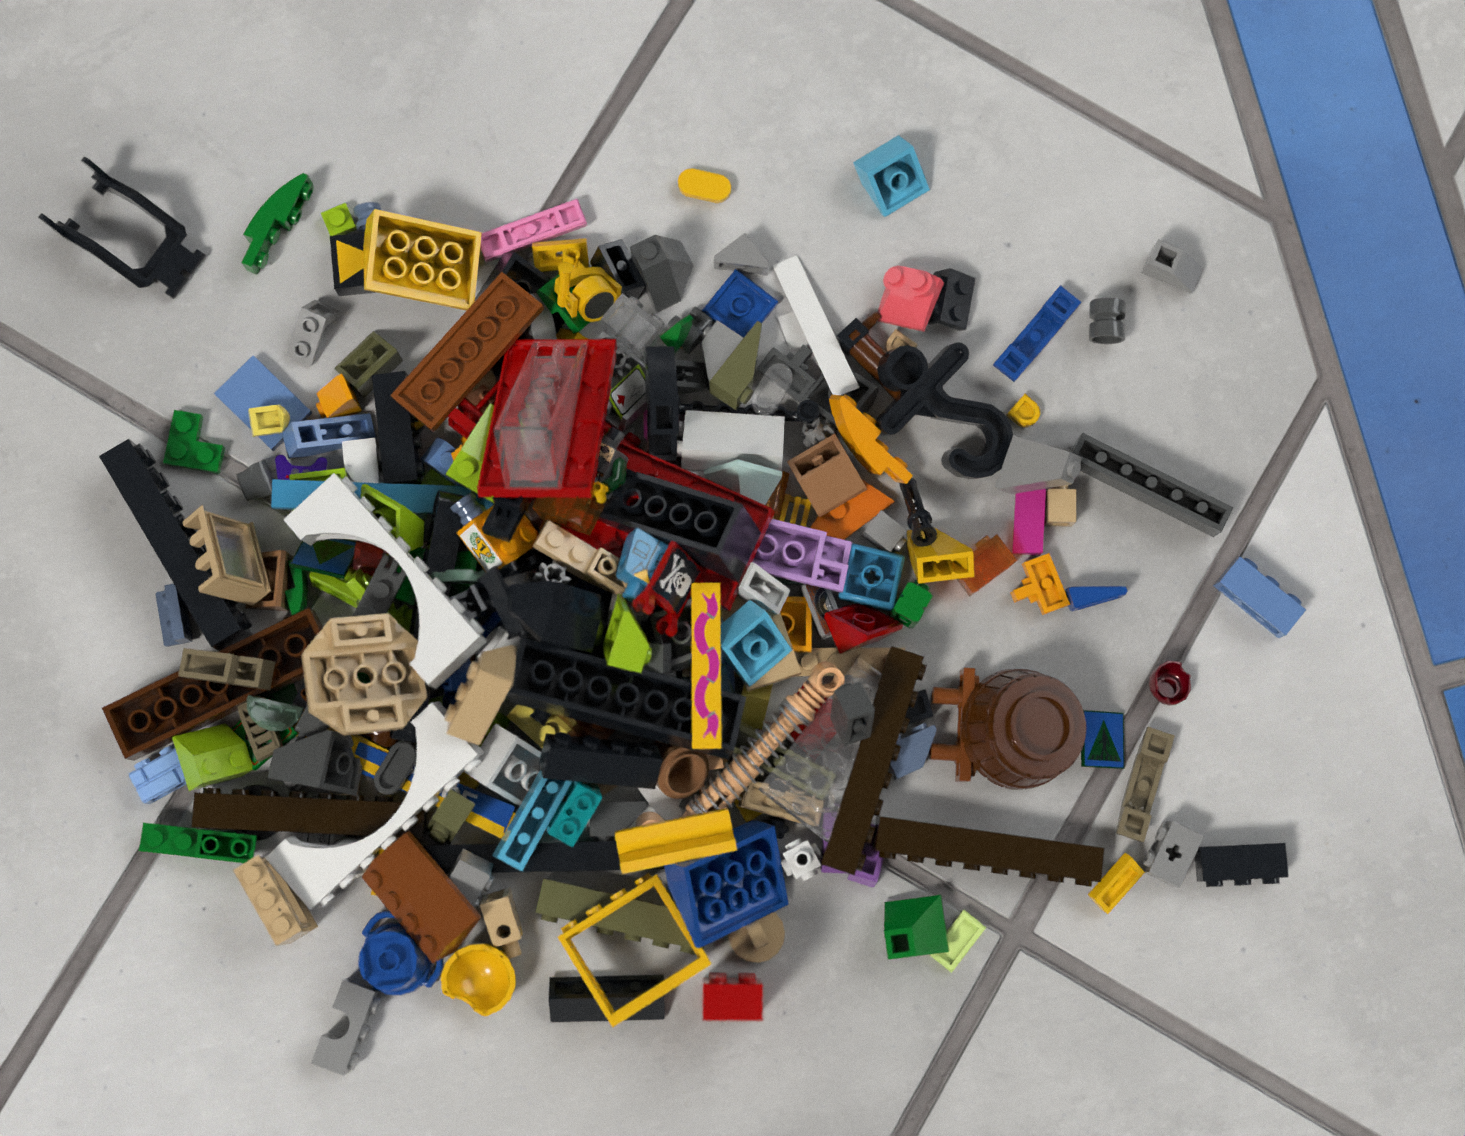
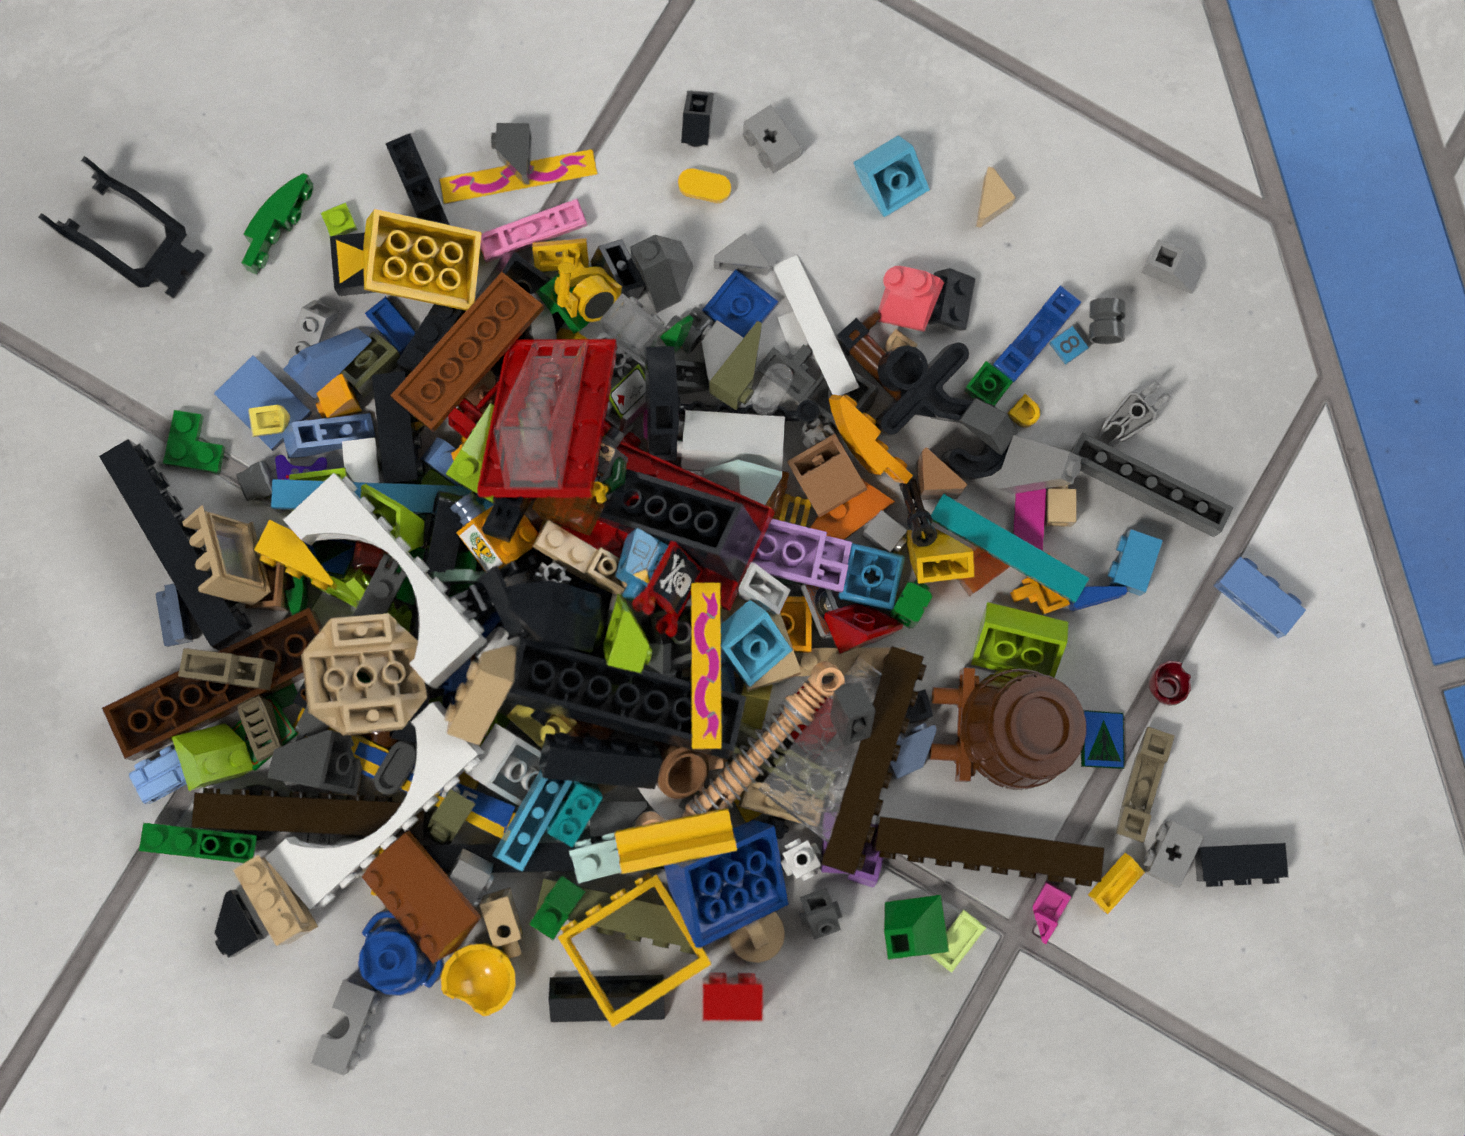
(235, 926): none -> black slope
(273, 714): sand green tile -> none
(284, 547): none -> yellow slope
(325, 360): none -> medium blue slope
(363, 211): sand blue wheel -> none
(391, 324): none -> blue tile
(416, 179): none -> black slope
(432, 329): none -> black brick
(503, 180): none -> yellow sticker
(514, 148): none -> dark grey slope
(557, 907): none -> green slope
(596, 858): none -> light aqua bracket
(697, 118): none -> black slope
(769, 125): none -> light grey brick
(820, 913): none -> dark grey brick
(937, 478): none -> medium nougat slope
(988, 384): none -> green piece
(989, 425): none -> dark grey slope
(994, 198): none -> tan slope
(1009, 548): none -> teal tile
(1019, 640): none -> lime slope
(1048, 909): none -> dark pink slope
(1069, 345): none -> dark azure tile
(1135, 561): none -> dark azure brick
(1138, 411): none -> light grey hinge

